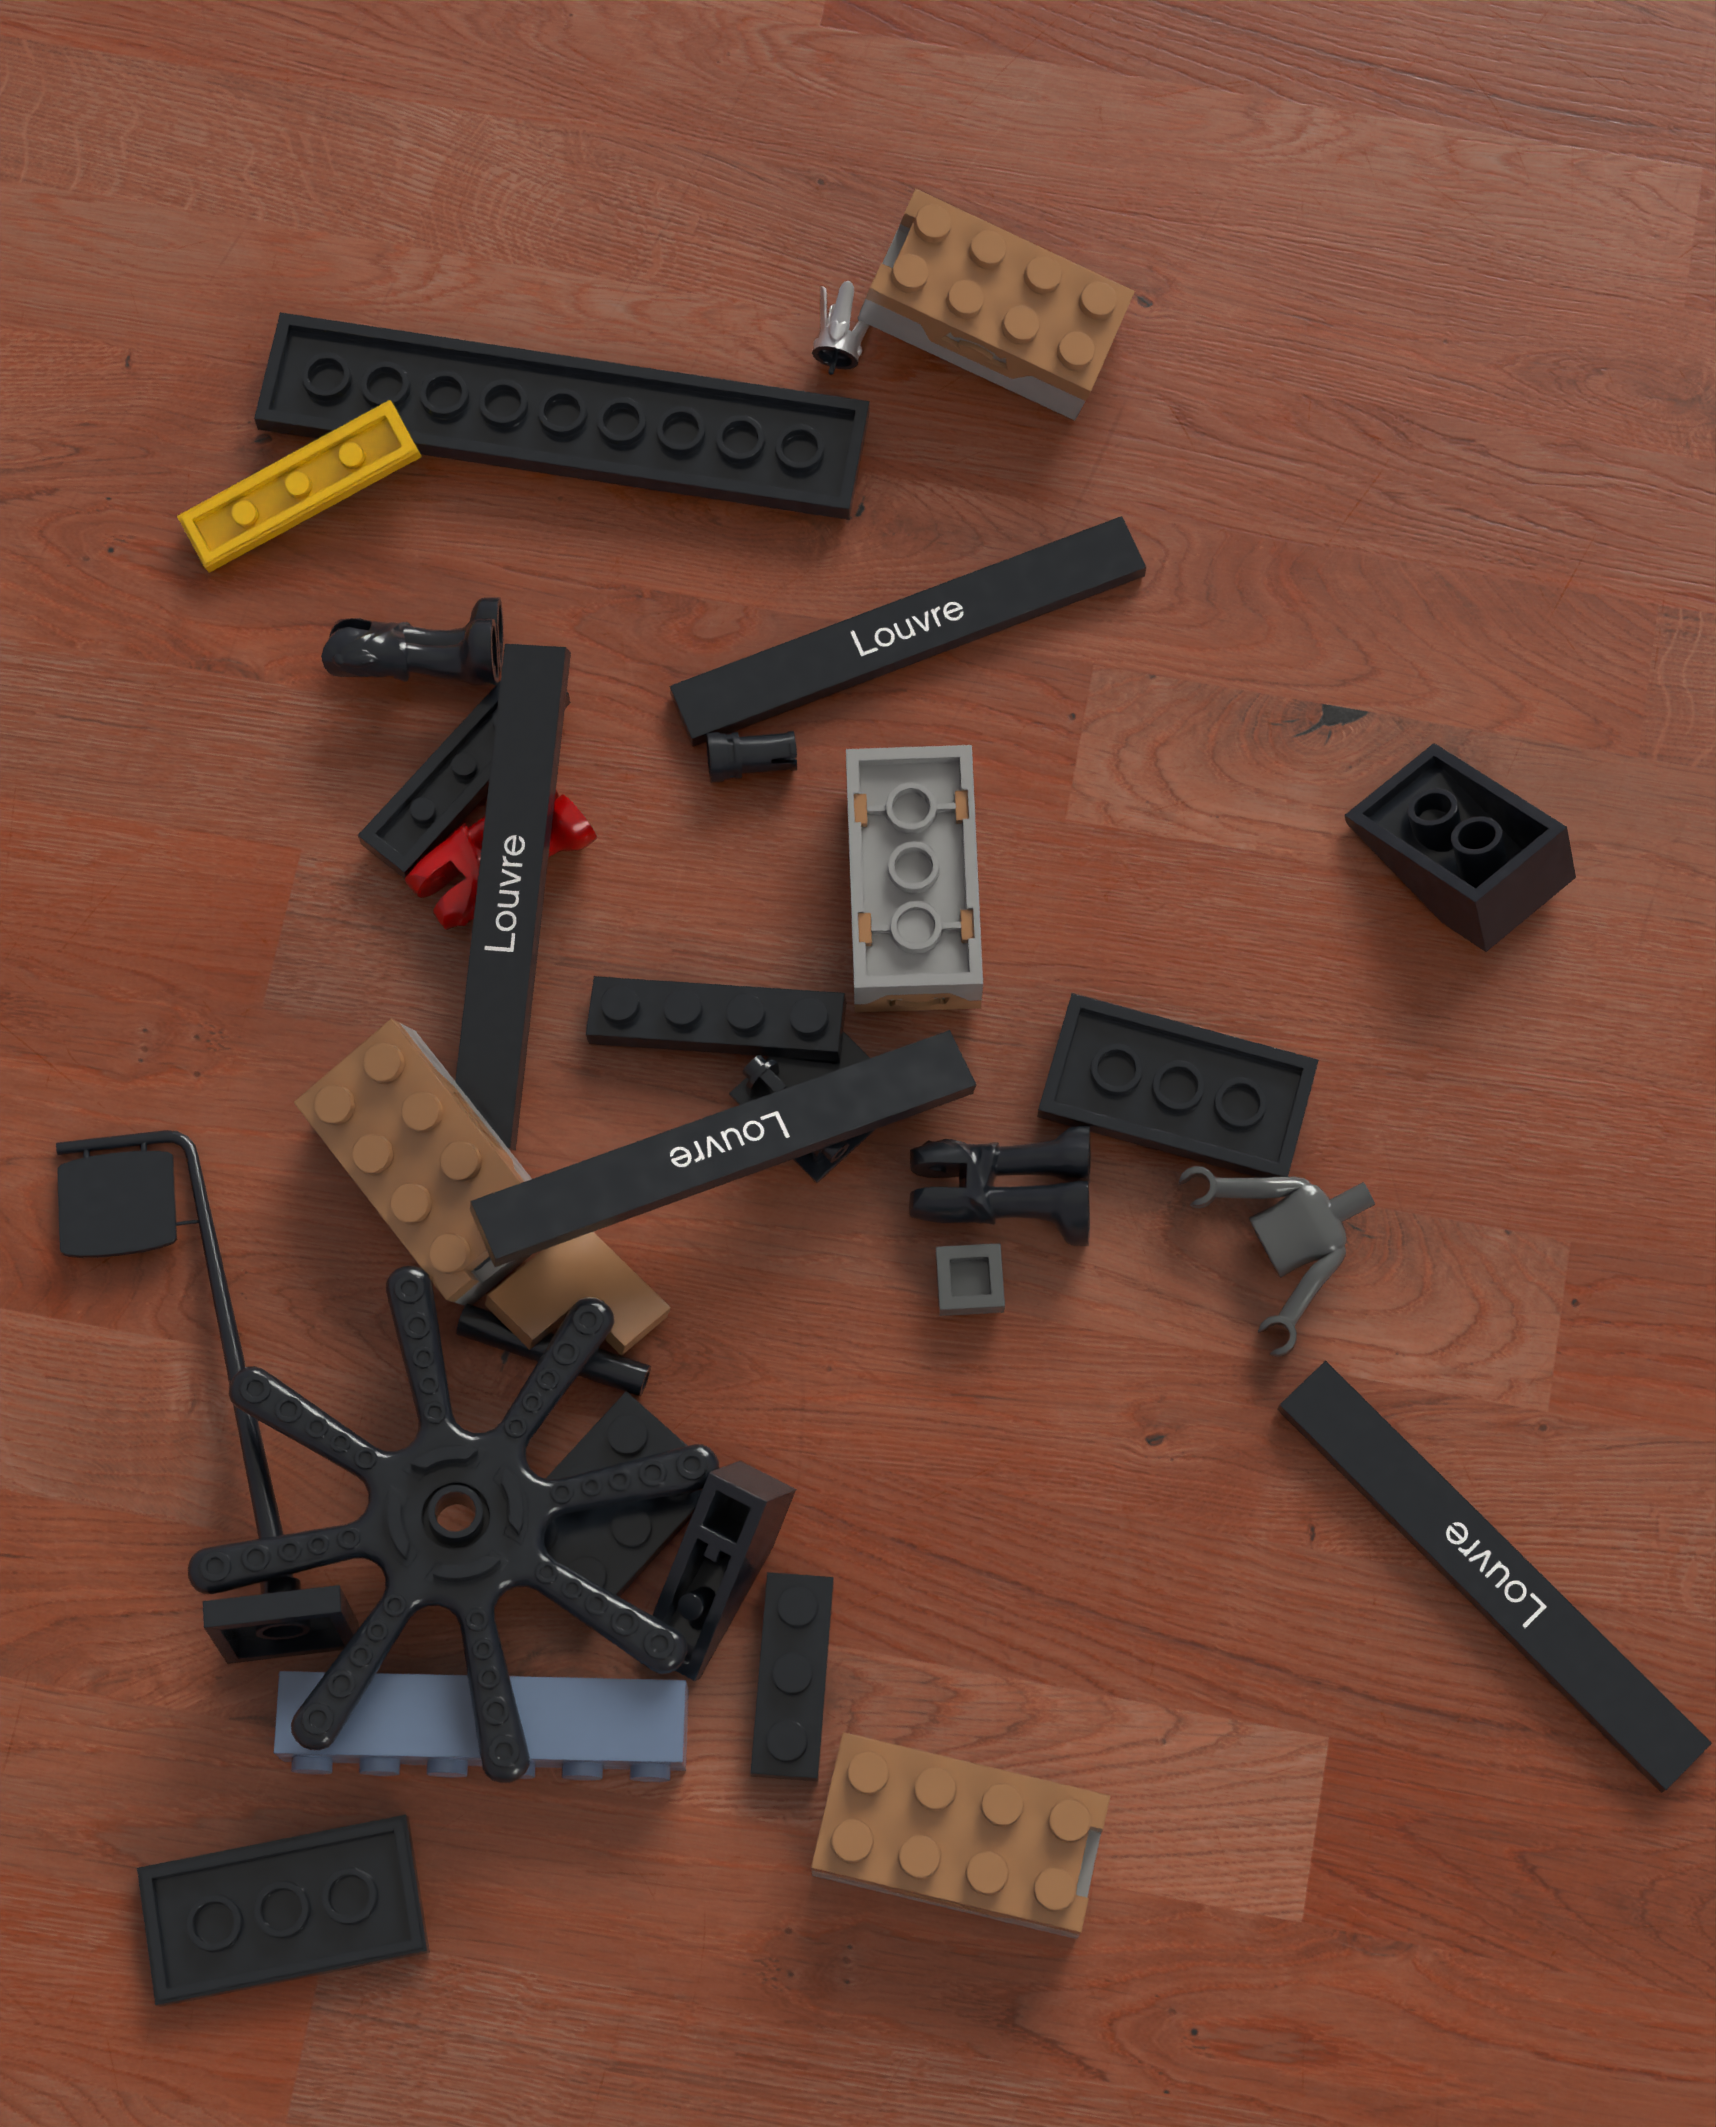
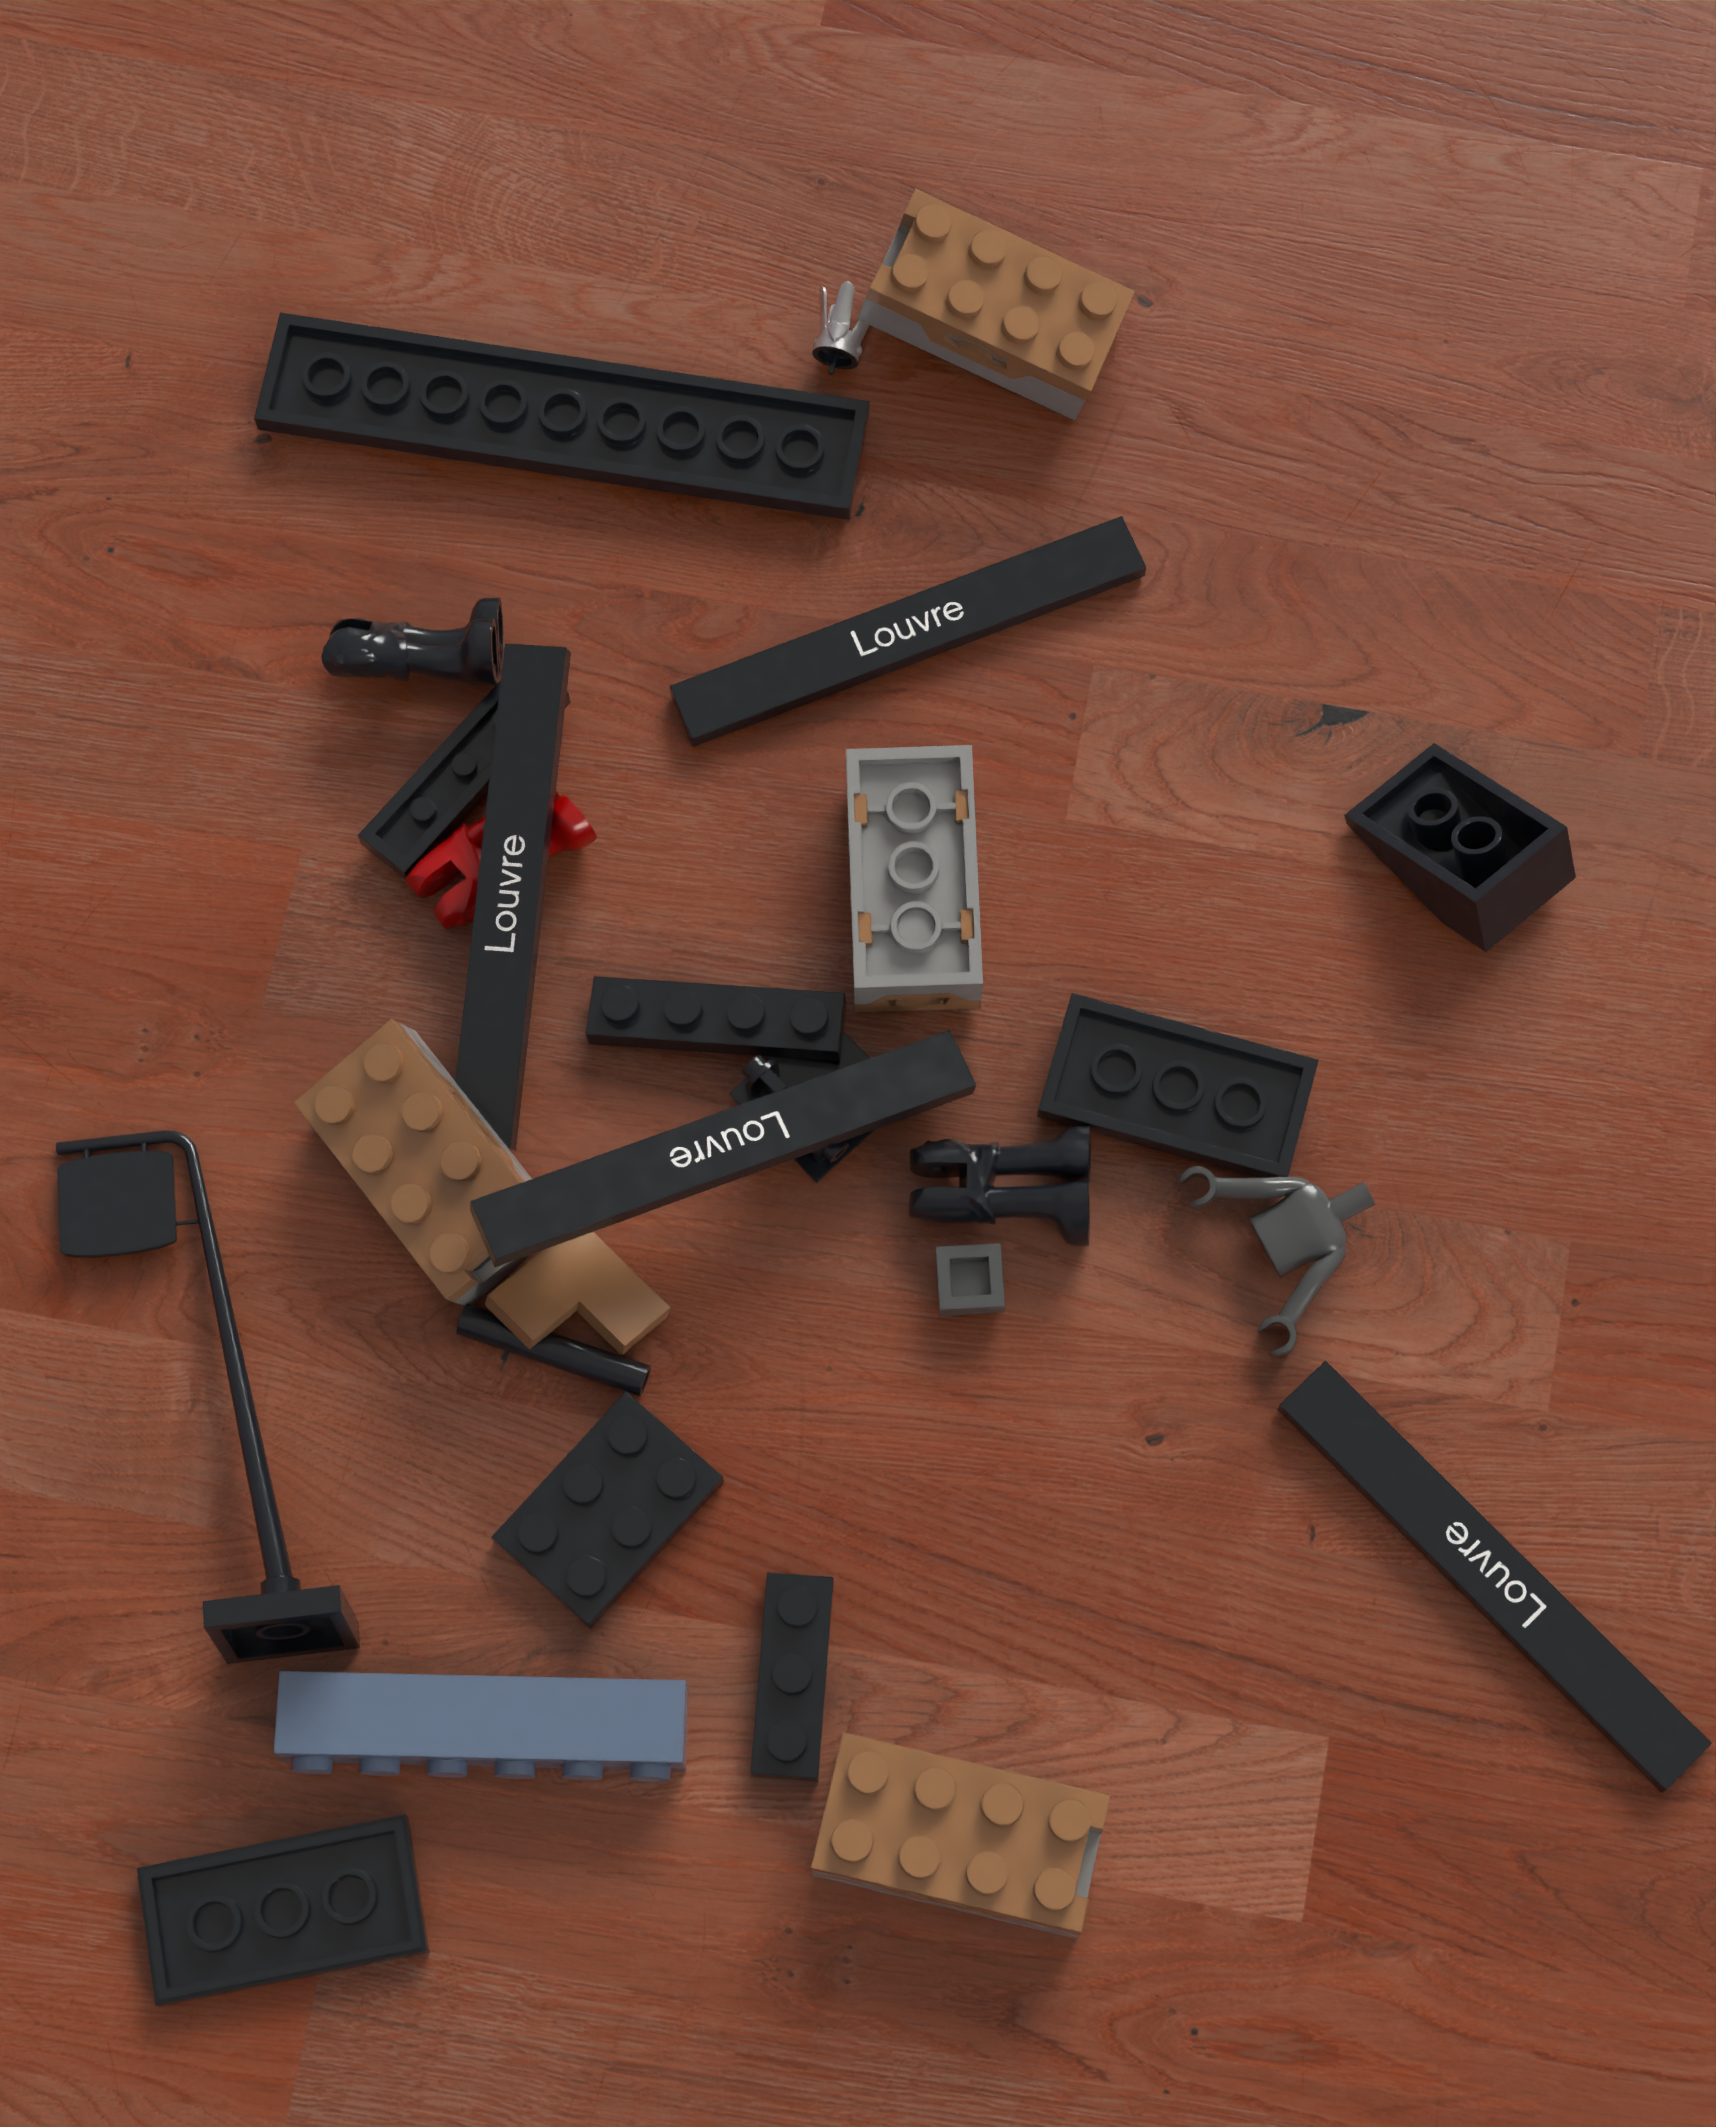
(299, 486): yellow tile -> none
(446, 1567): black animal -> none
(721, 1557): black slope -> none
(735, 755): black pin -> none

